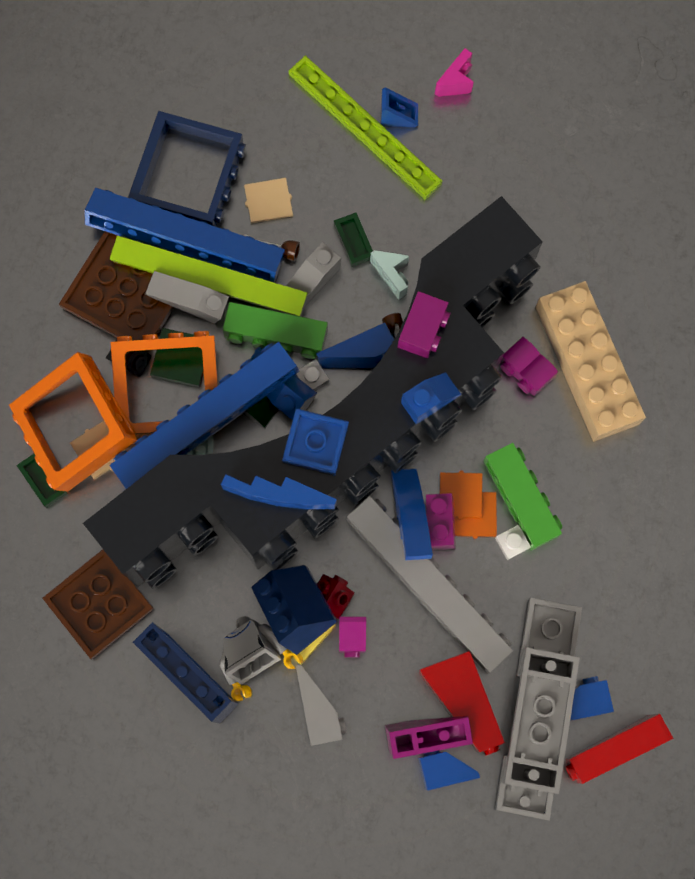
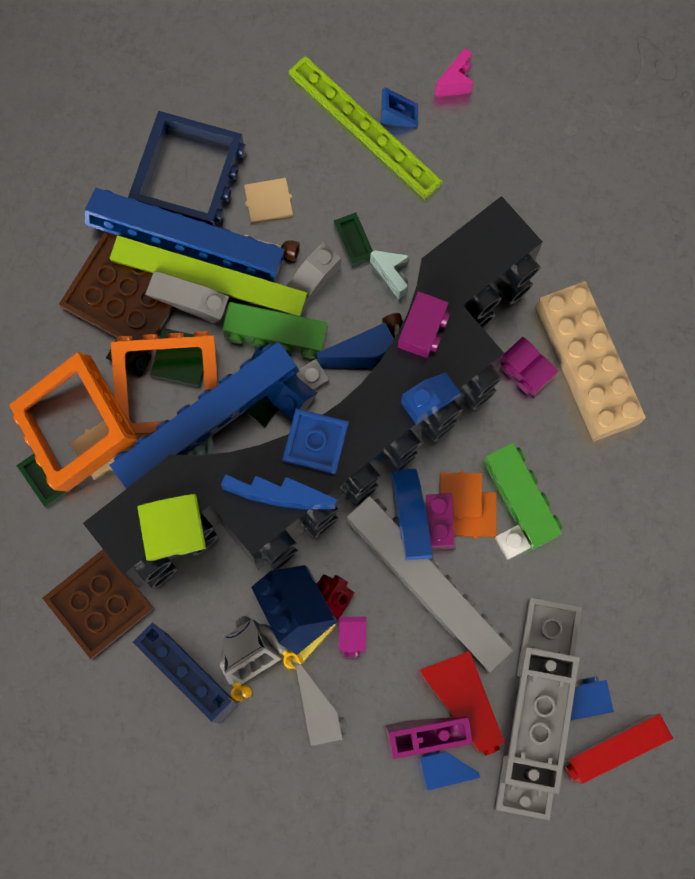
(171, 527): none -> lime slope

